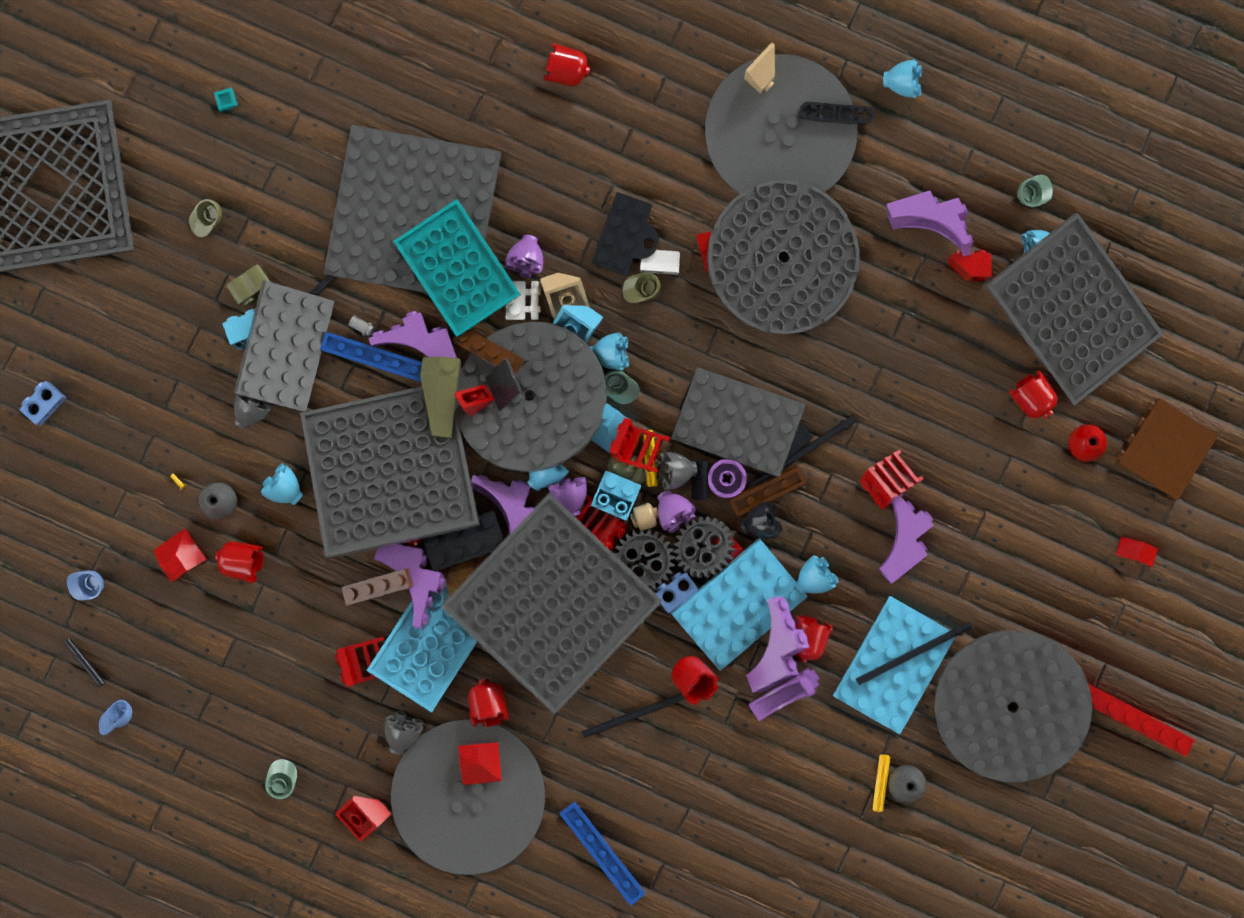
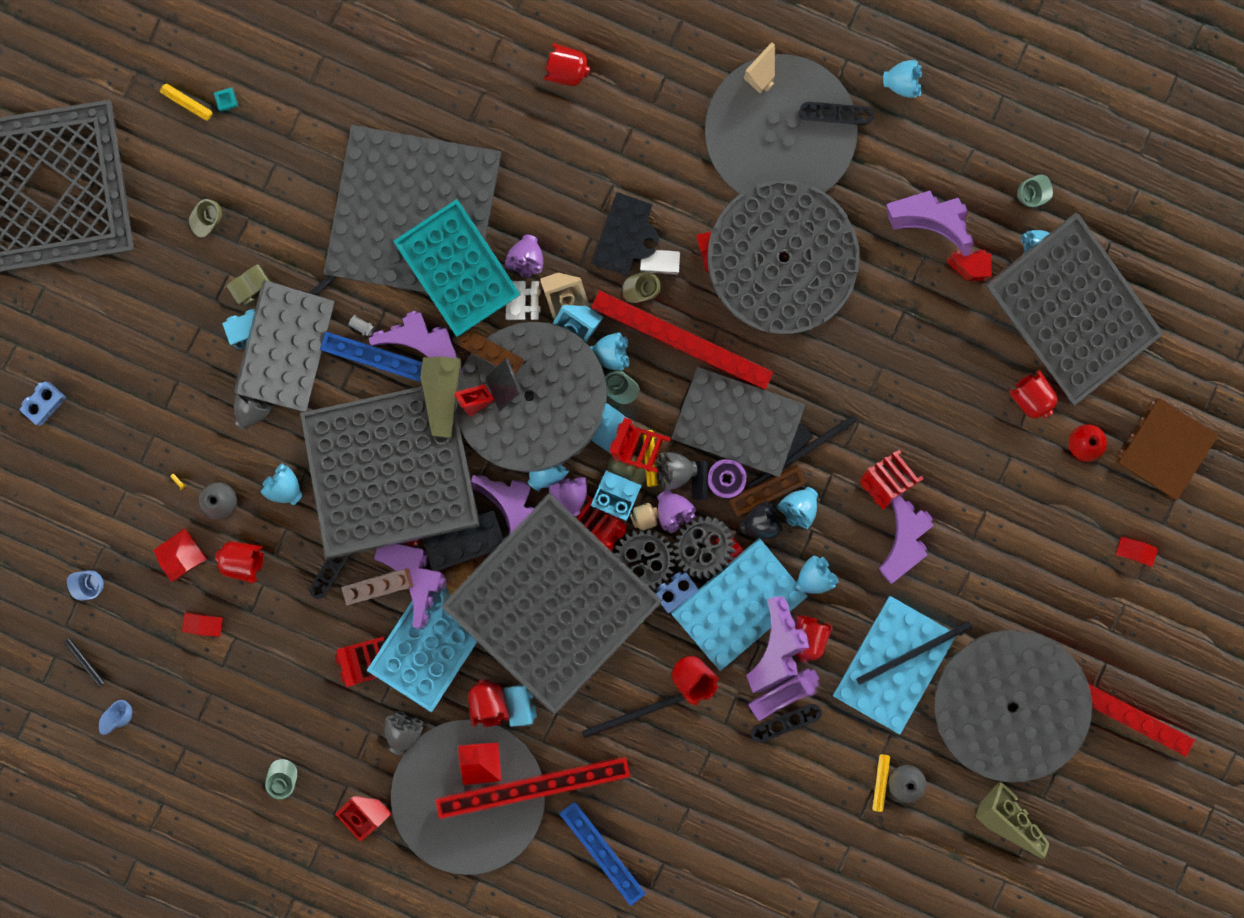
(186, 102): none -> yellow axle
(202, 624): none -> red slope
(336, 567): none -> black beam
(519, 705): none -> medium azure slope
(532, 787): none -> red brick
(681, 340): none -> red brick
(787, 726): none -> black beam
(800, 507): none -> medium azure piece
(1005, 817): none -> olive wedge

